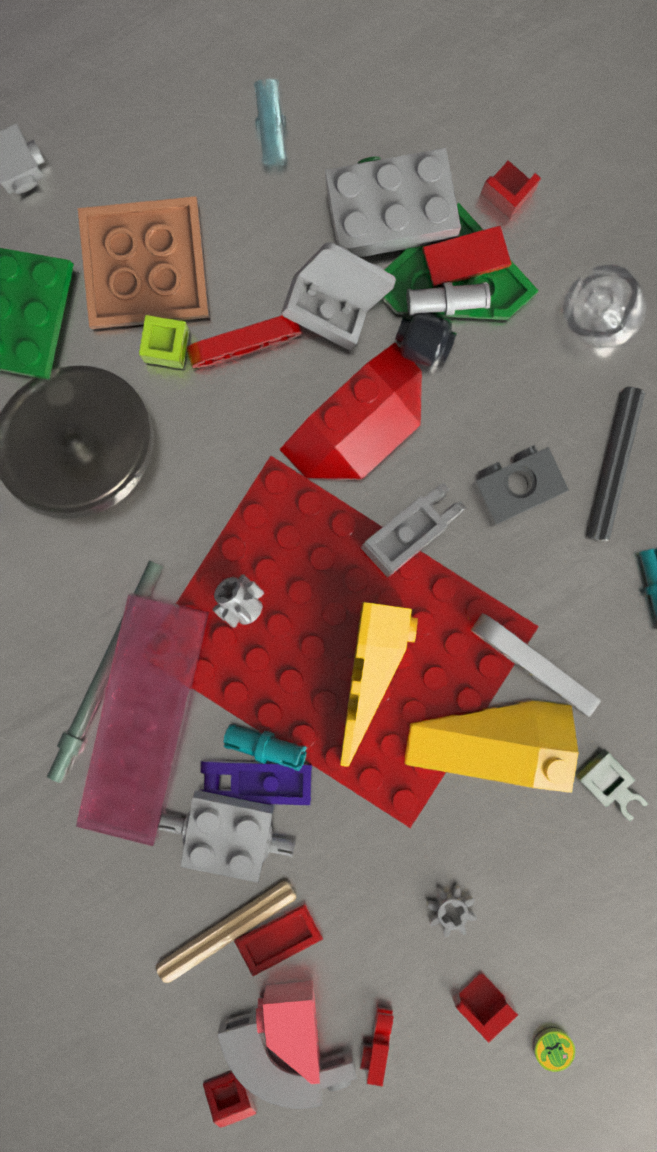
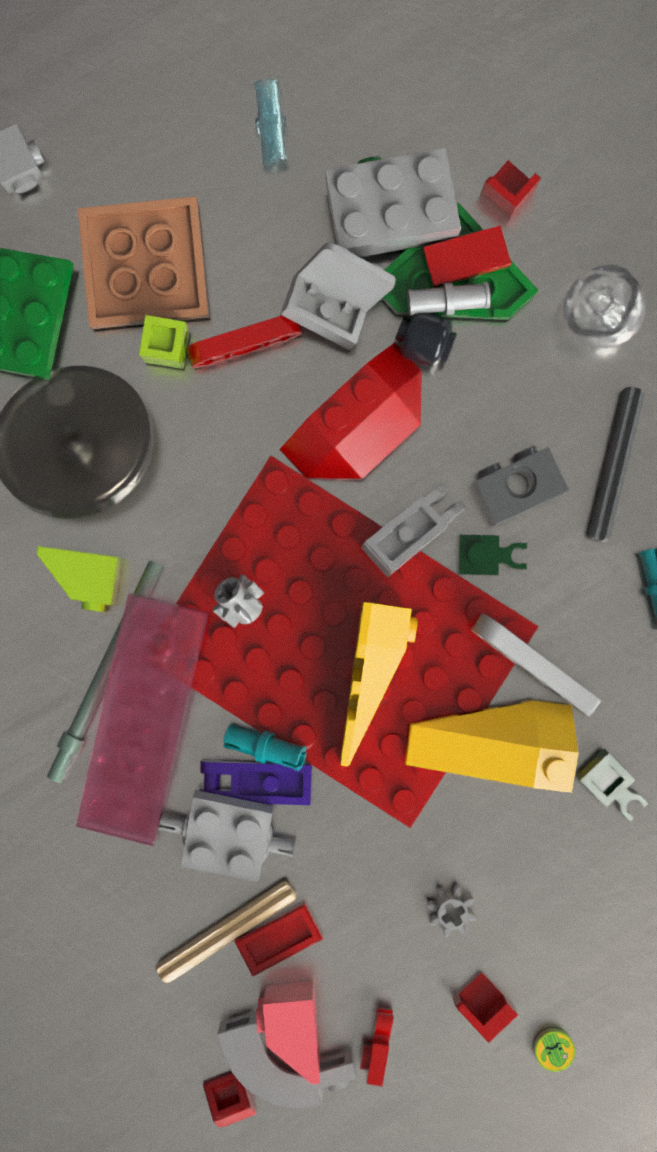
(84, 576): none -> lime slope
(483, 555): none -> dark green plate

